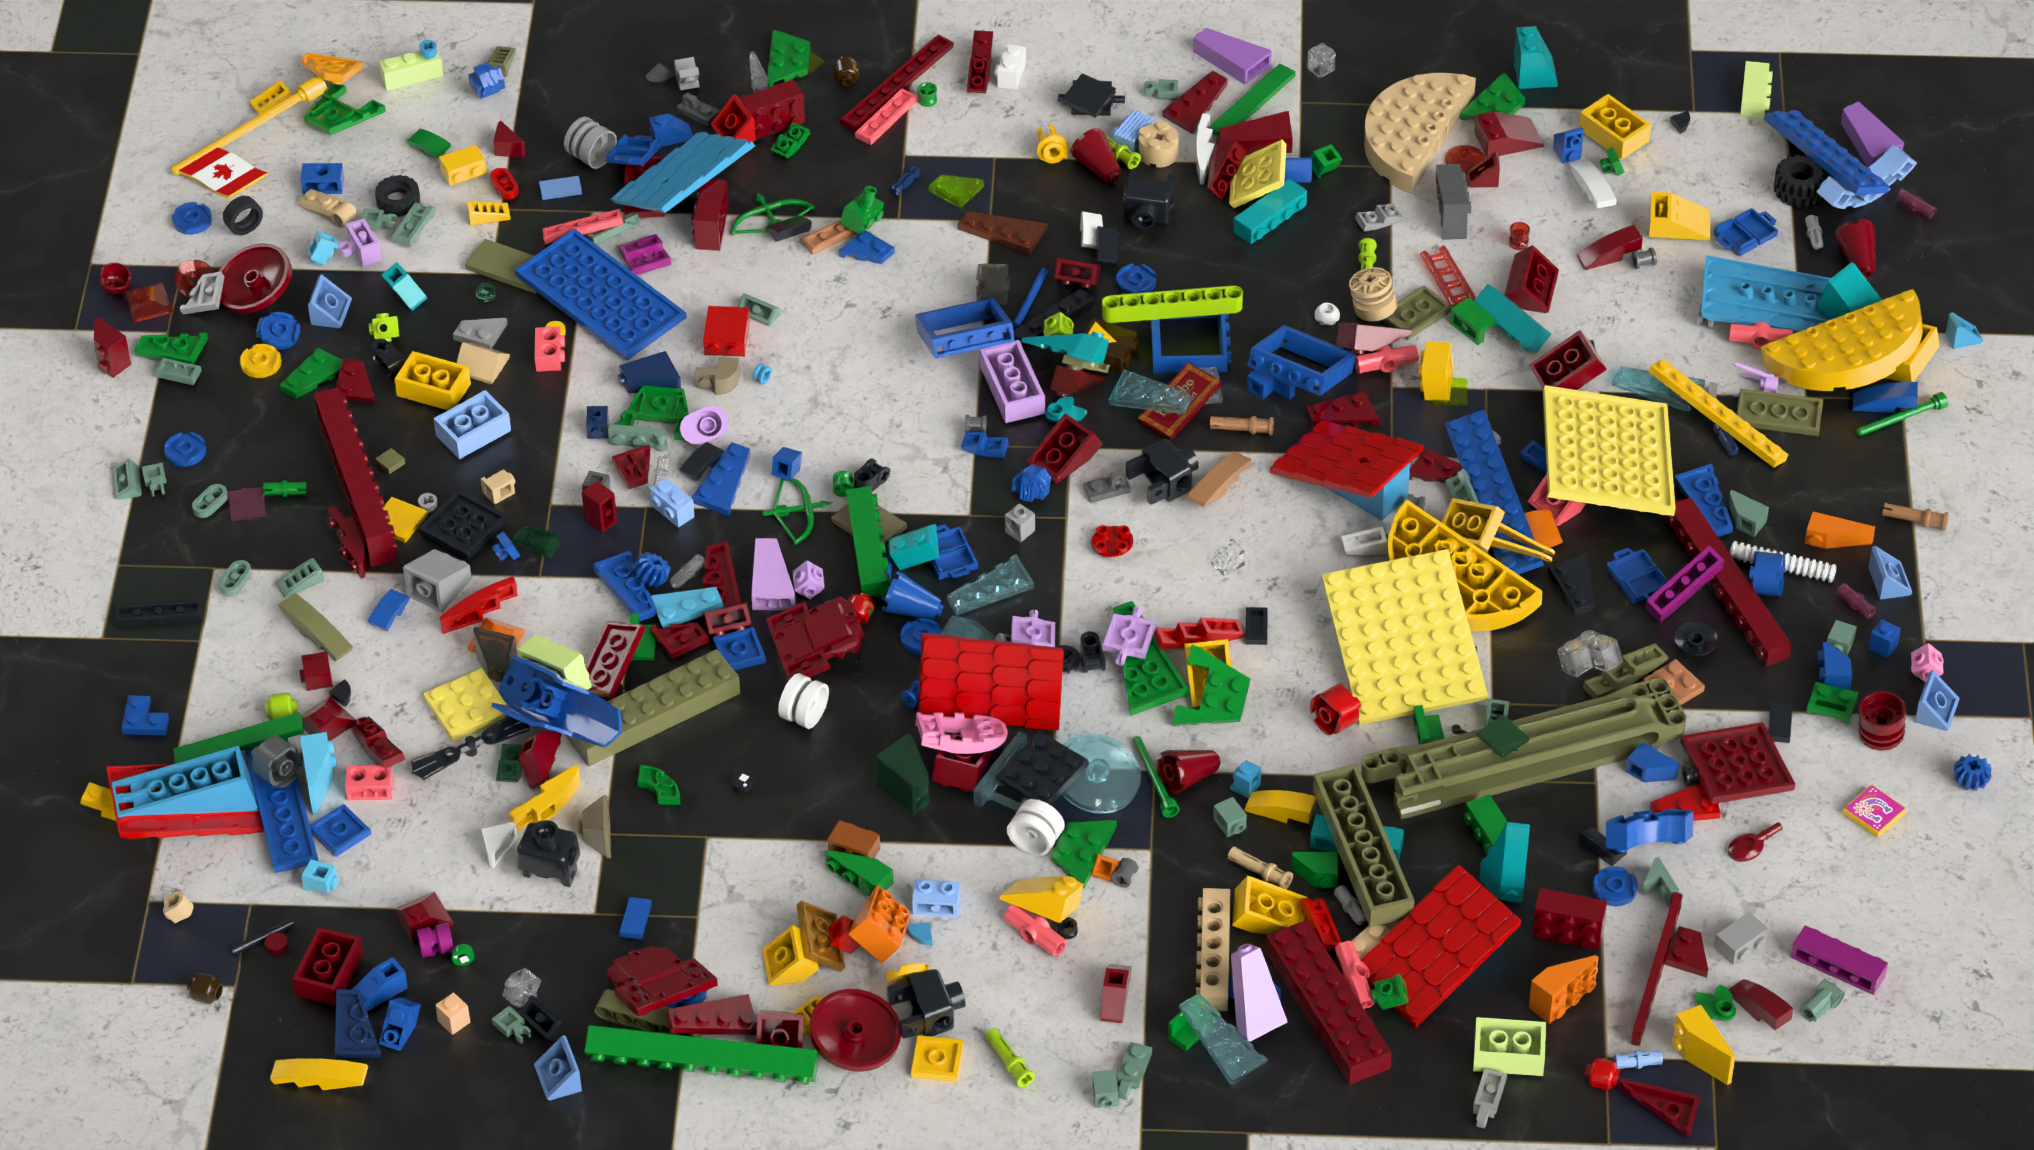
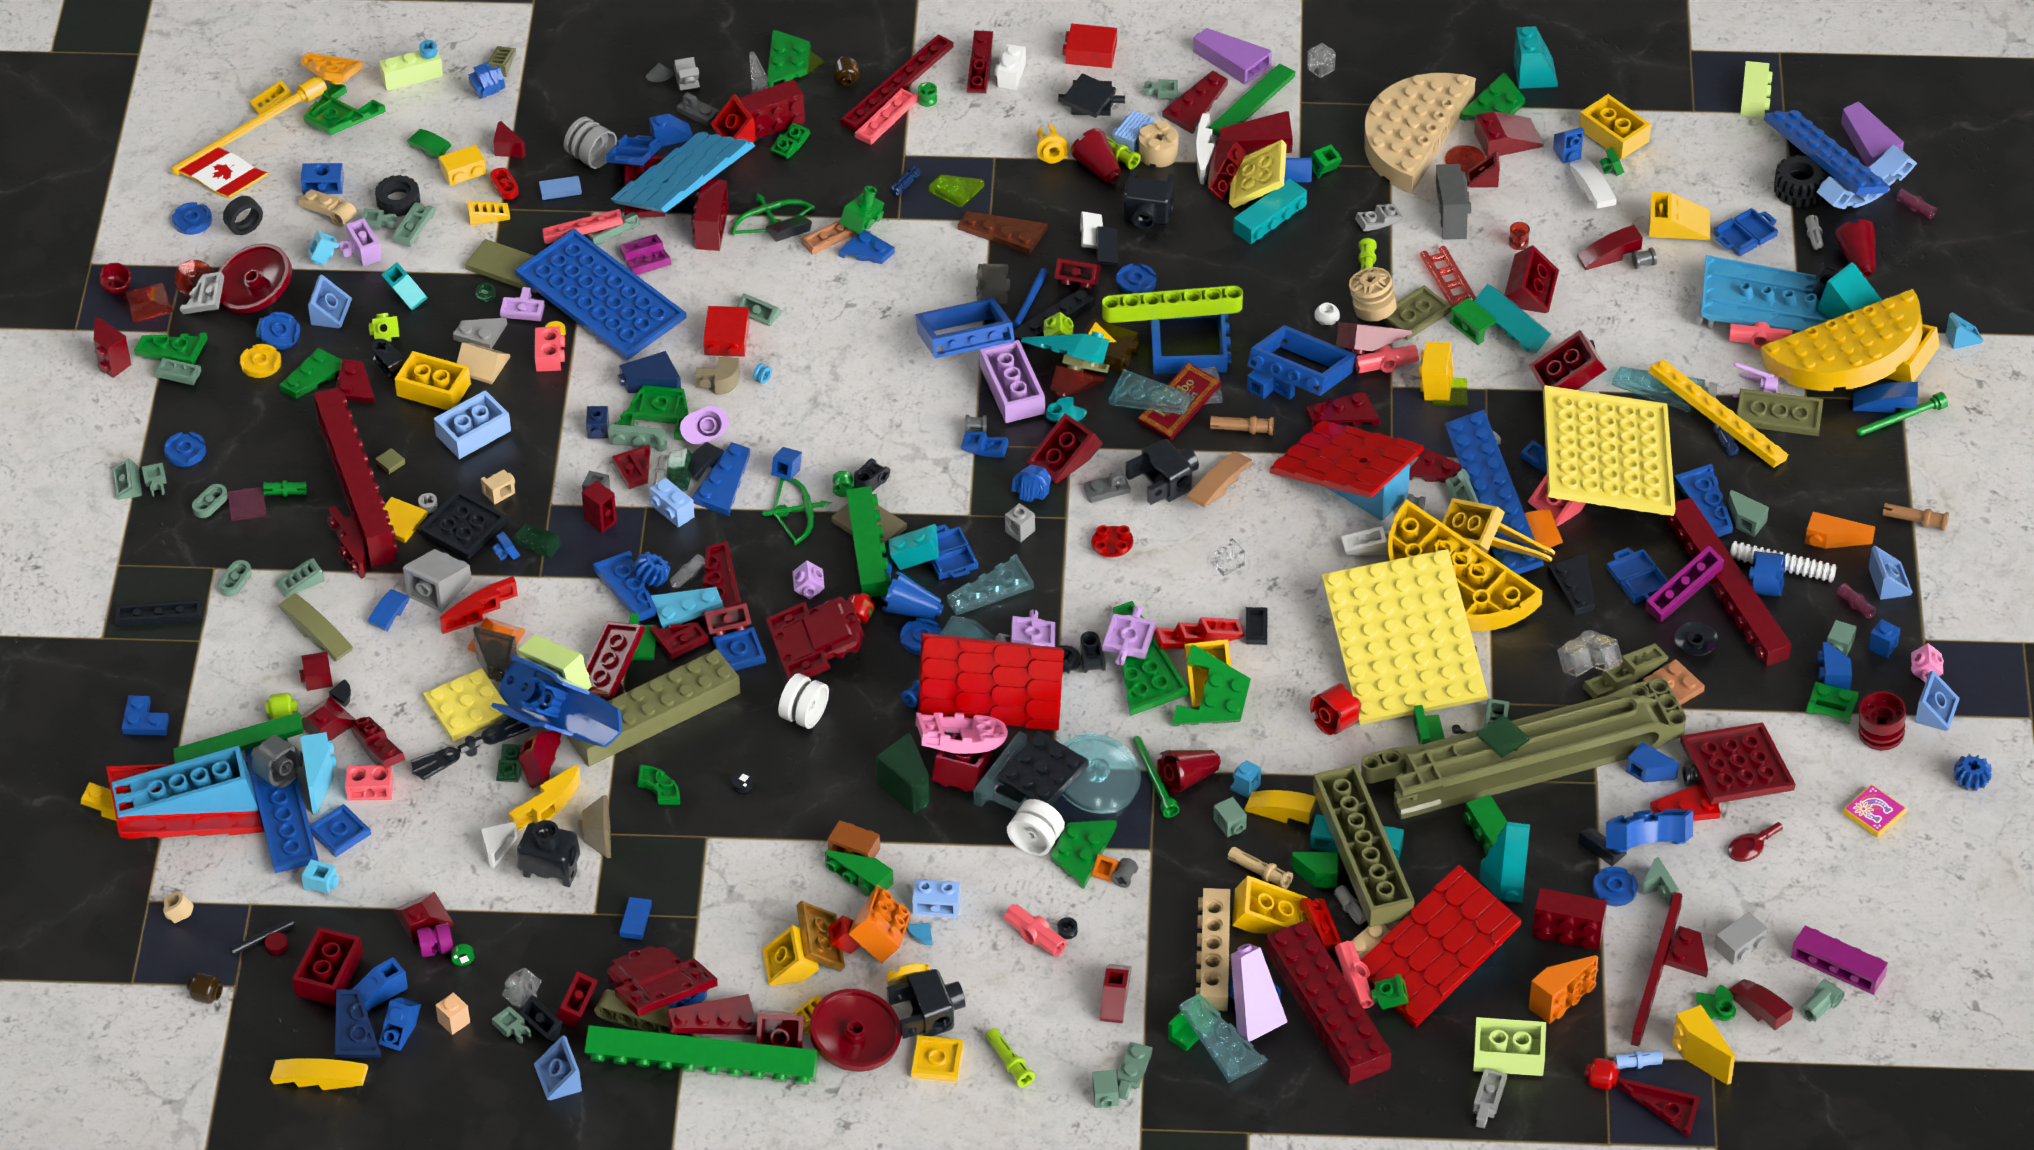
(522, 307): none -> lavender hinge
(576, 999): none -> dark red brick
(678, 468): none -> clear green slope
(771, 580): lavender slope -> none
(1046, 896): yellow slope -> none
(1090, 45): none -> red brick
(1681, 121): black tile -> none
(1780, 722): black tile -> none
(1825, 273): none -> black piece

